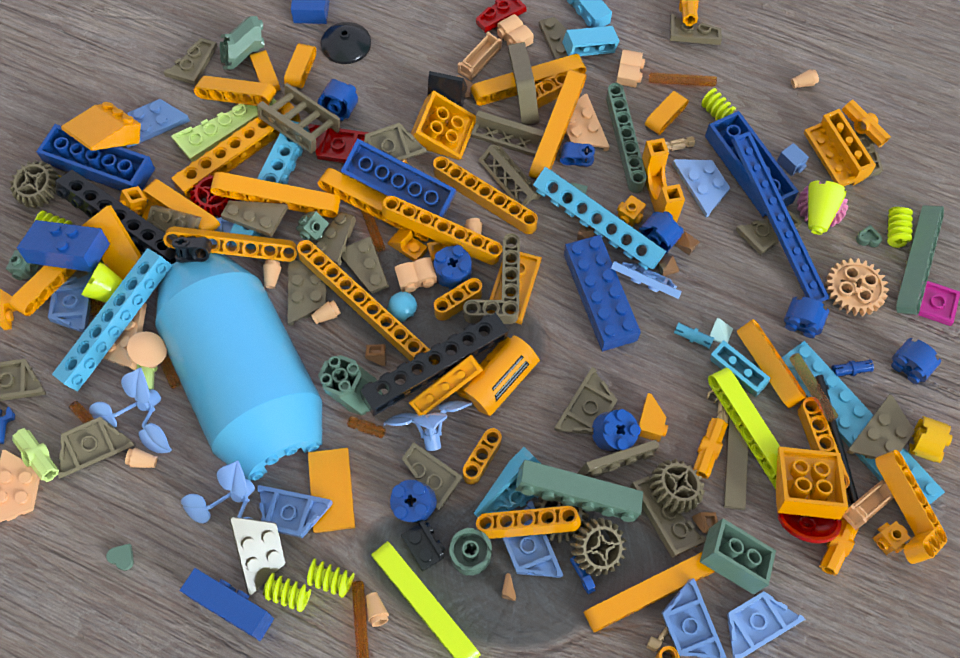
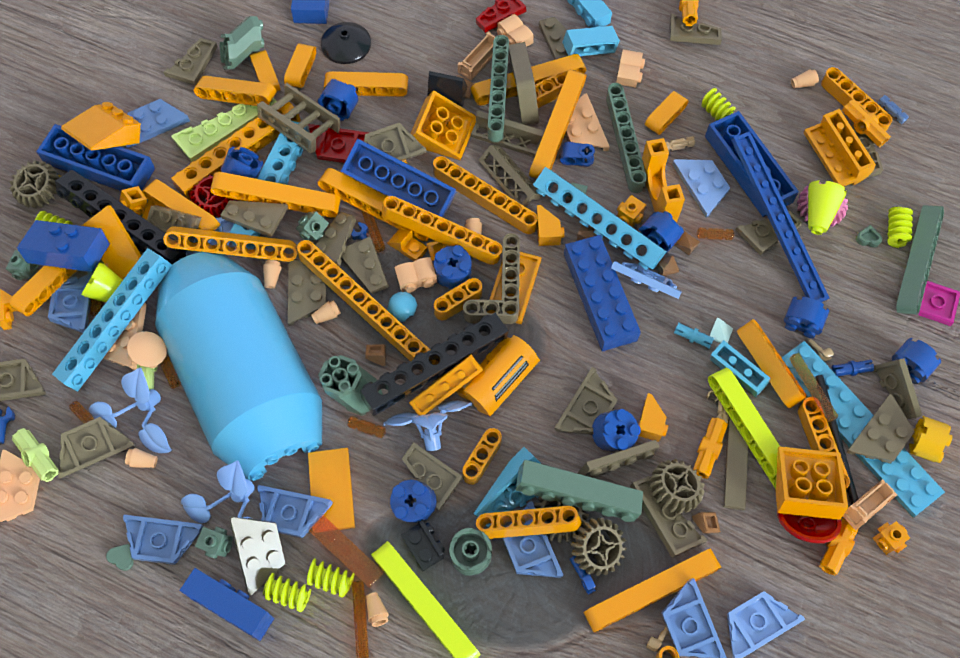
(159, 538): none -> medium blue wing
(191, 249): black piece -> none
(215, 542): none -> sand green brick
(242, 163): none -> blue brick
(346, 551): none -> clear orange tile
(362, 234): none -> blue bar
(372, 82): none -> light orange beam
(498, 88): none -> sand green beam
(508, 590): medium nougat slope -> none
(548, 228): none -> light orange slope
(682, 79): clear orange axle -> none
(715, 233): none -> clear orange axle
(738, 556): sand green brick -> none
(793, 159): medium blue brick -> none
(823, 354): none -> tan hand
(845, 90): none -> light orange beam
(857, 286): light nougat gear -> none
(893, 109): none -> medium blue axle
(897, 380): none -> dark tan wing
(928, 531): light orange beam -> none

